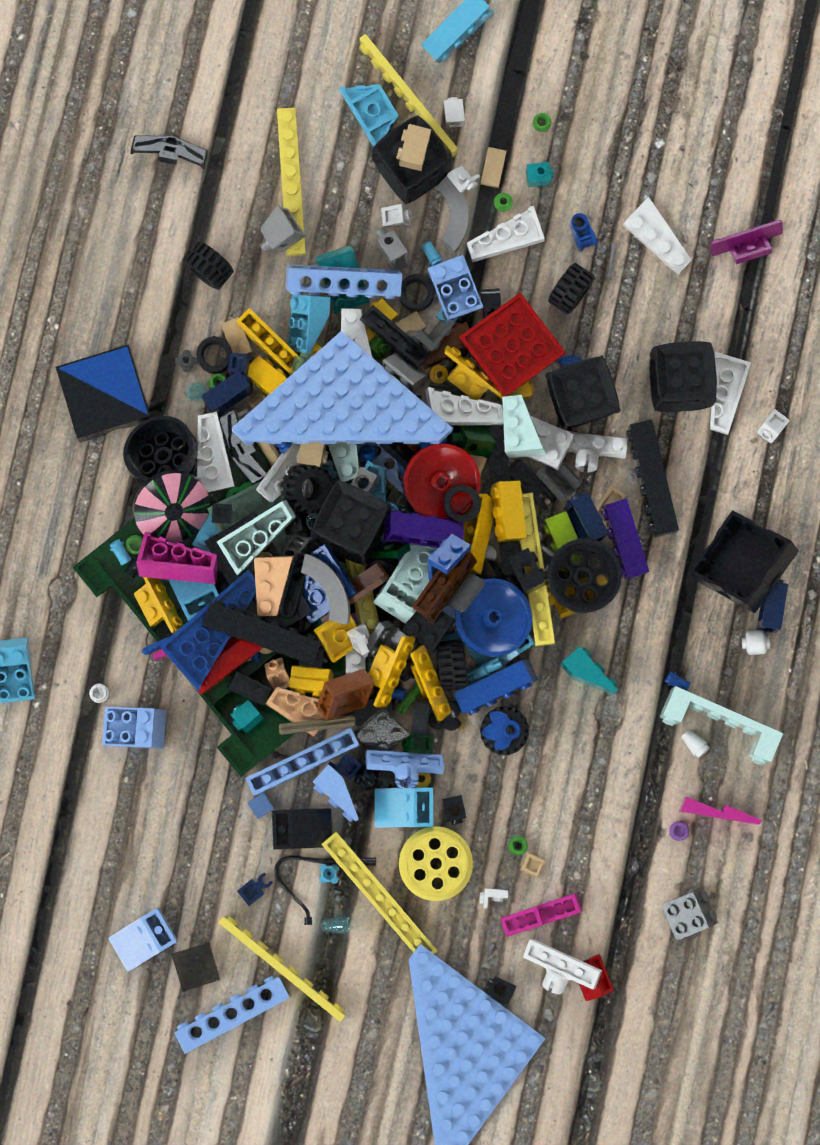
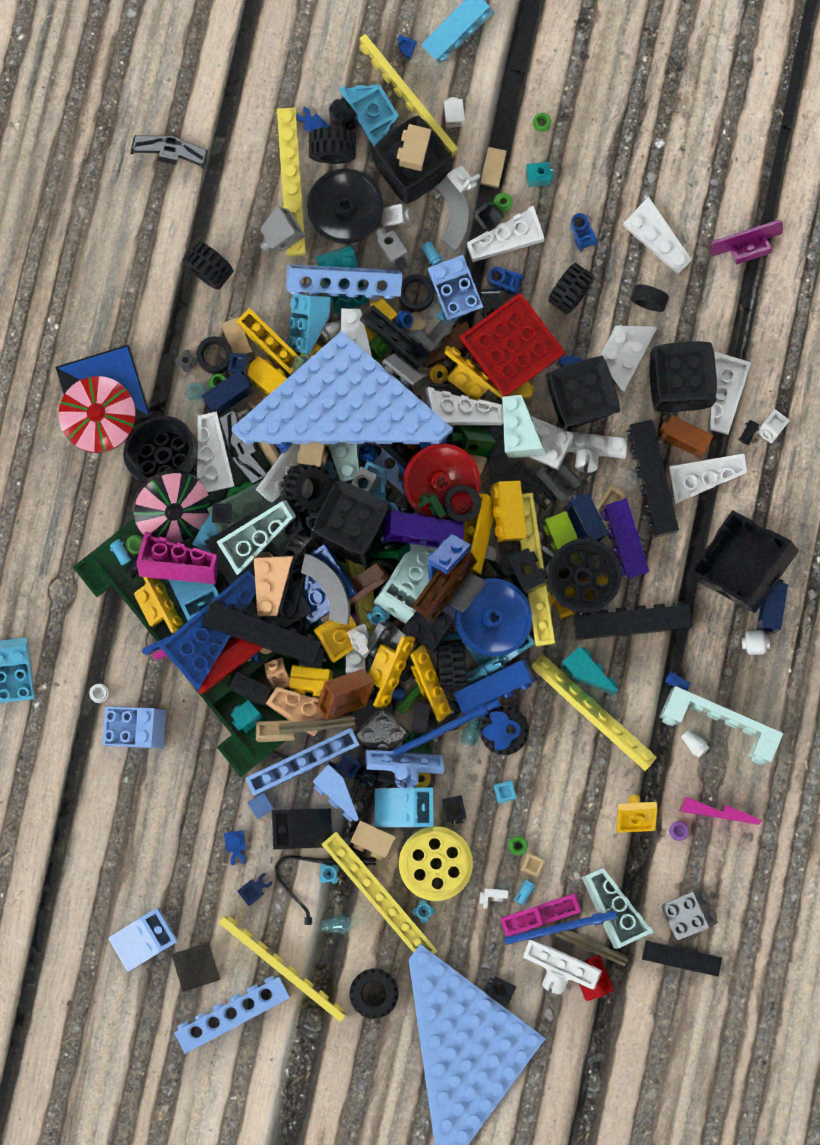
(97, 414): none -> dish
(235, 843): none -> blue plate
(269, 732): none -> tan tile
(311, 122): none -> blue plate
(330, 330): none -> white cone
(332, 145): none -> black tyre
(342, 114): none -> black hinge
(345, 206): none -> black dish
(361, 981): none -> black tyre
(372, 839): none -> tan brick
(375, 620): none -> medium azure plate
(404, 320): none -> blue plate
(406, 46): none -> blue tile
(423, 916): none -> medium azure plate
(434, 507): none -> dark green bracket
(470, 734): none -> clear light blue cone
(480, 710): none -> blue bar
(488, 215): none -> black panel
(504, 791): none -> medium azure tile
(507, 280): none -> blue piece
(524, 892): none -> medium azure pin
(593, 712): none -> light yellow plate
(593, 947): none -> dark tan axle
(596, 919): none -> blue bar
(608, 898): none -> light aqua wedge
(625, 351): none -> white wing
(632, 622): none -> black brick
(636, 816): none -> yellow tile
(649, 298): none -> black tyre
(681, 958): none -> black plate
(685, 436): none -> dark orange window
(700, 476): none -> white wing
(749, 432): none -> black pin

